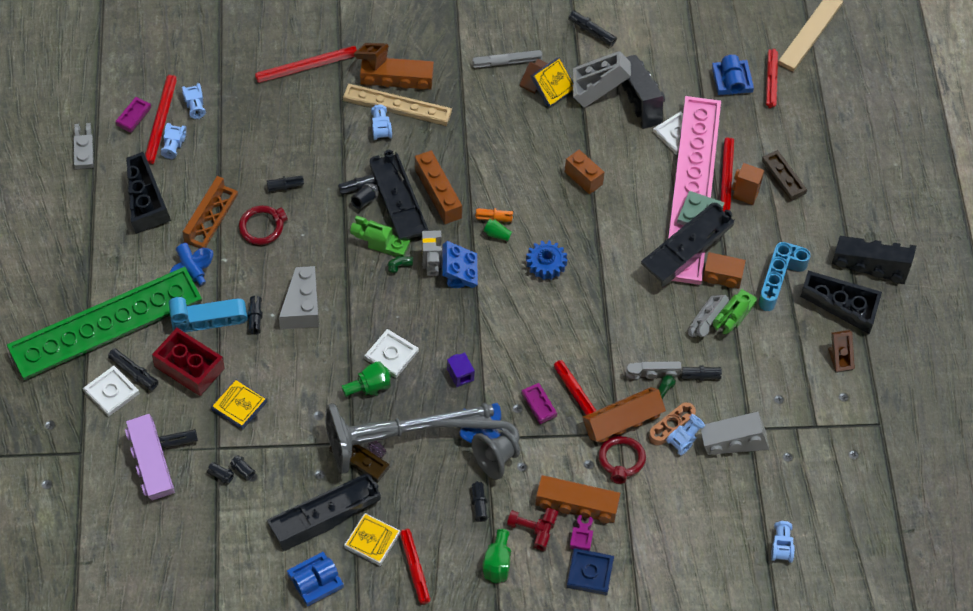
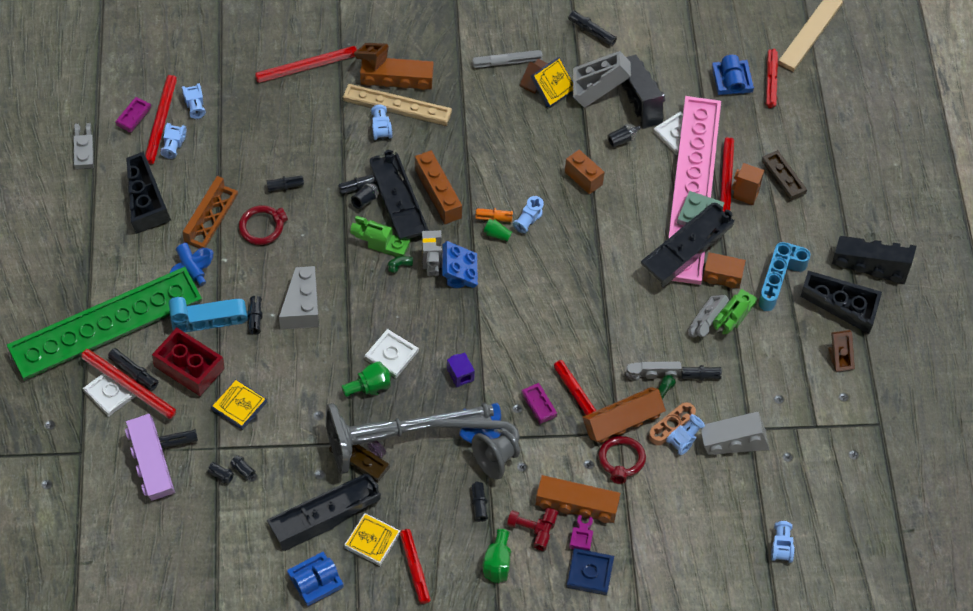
(128, 383): none -> red axle
(530, 214): none -> light blue connector
(546, 260): blue gear -> none
(623, 135): none -> black piece

